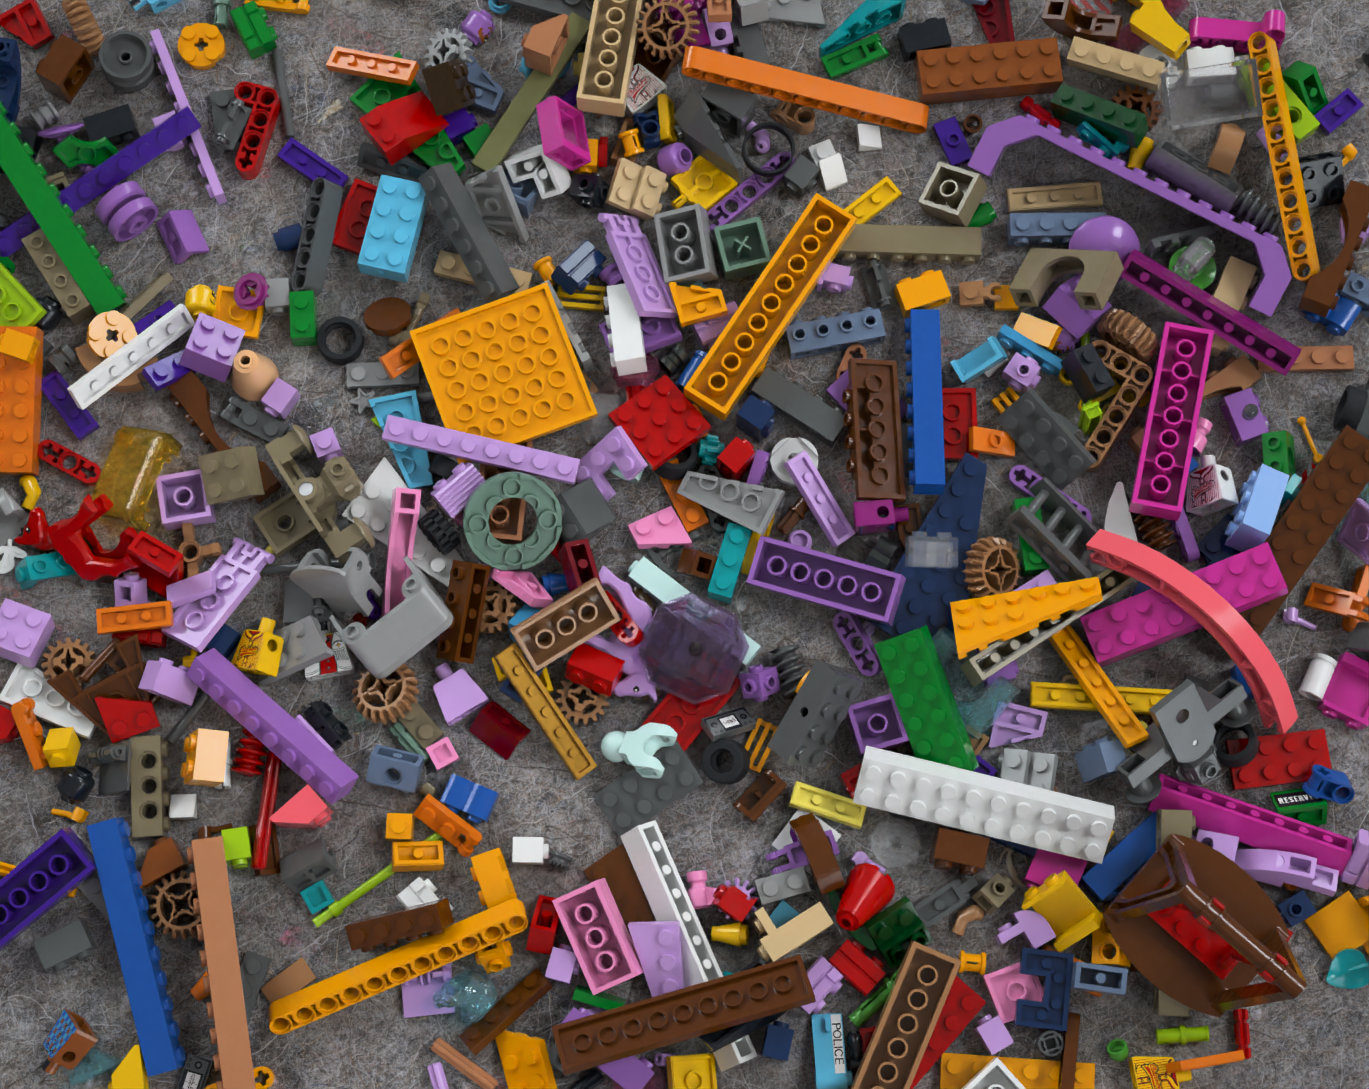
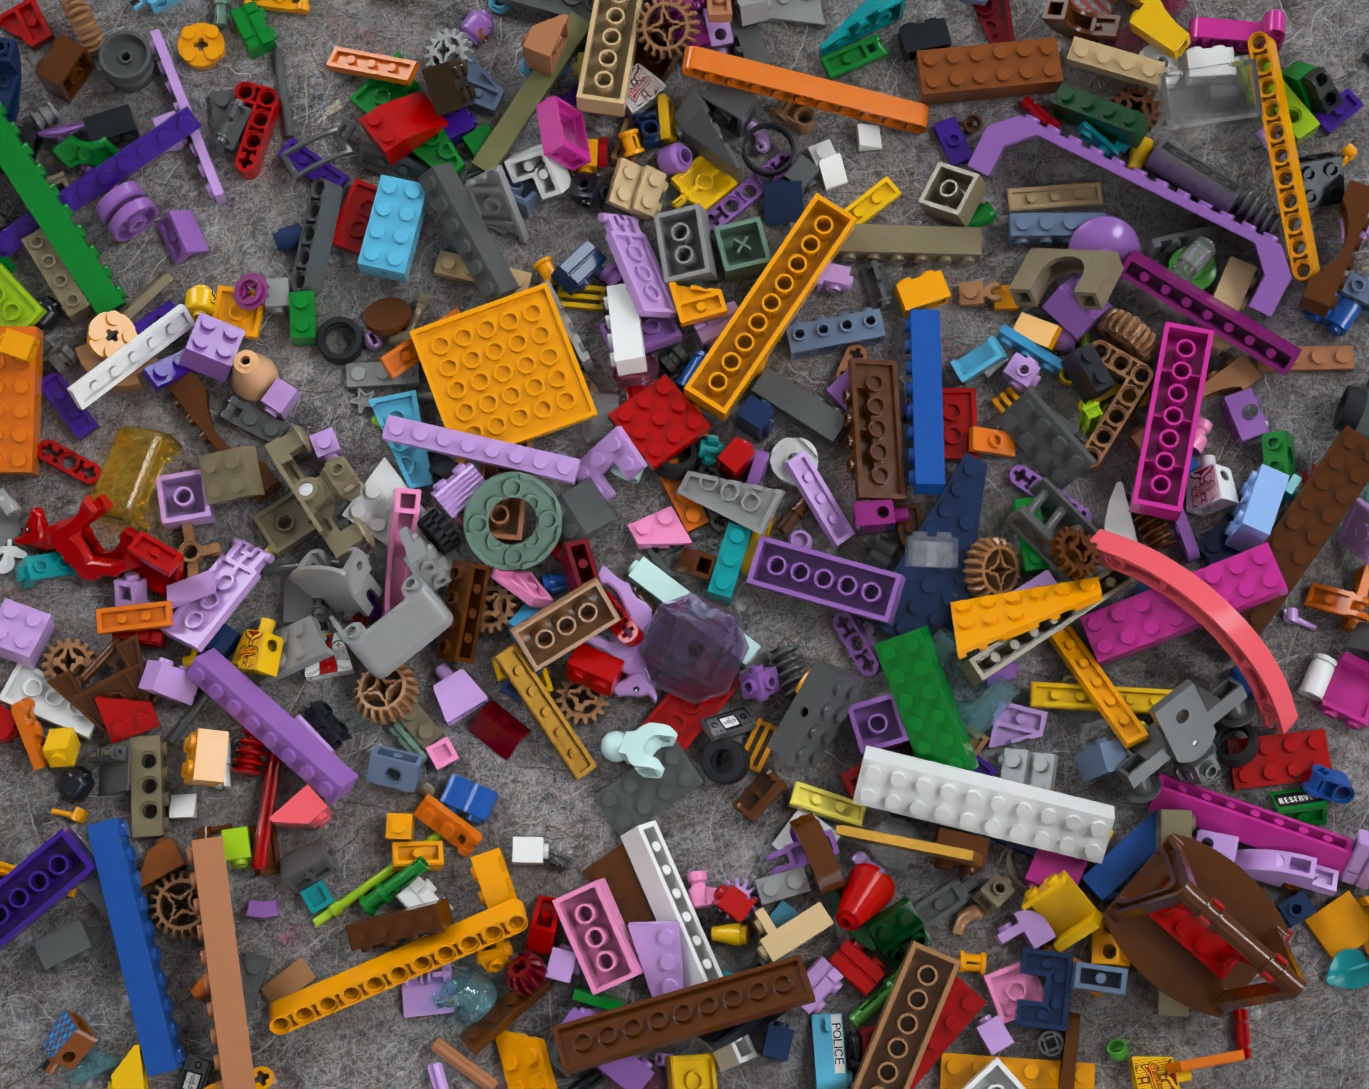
(32, 491): yellow arm -> none
(263, 910): none -> medium lavender piece
(341, 141): none -> dark grey sword
(369, 344): none -> lavender hinge
(385, 891): none -> green pin
(425, 559): none -> light grey plate
(525, 973): none -> dark red gear
(783, 202): none -> dark blue piece
(909, 844): none -> pearl gold tile
(1076, 553): none -> reddish brown gear
(1182, 1035): lime pin -> none
(1226, 147): medium nougat brick -> none
(1302, 422): light orange hinge -> none
(1321, 91): none -> leg

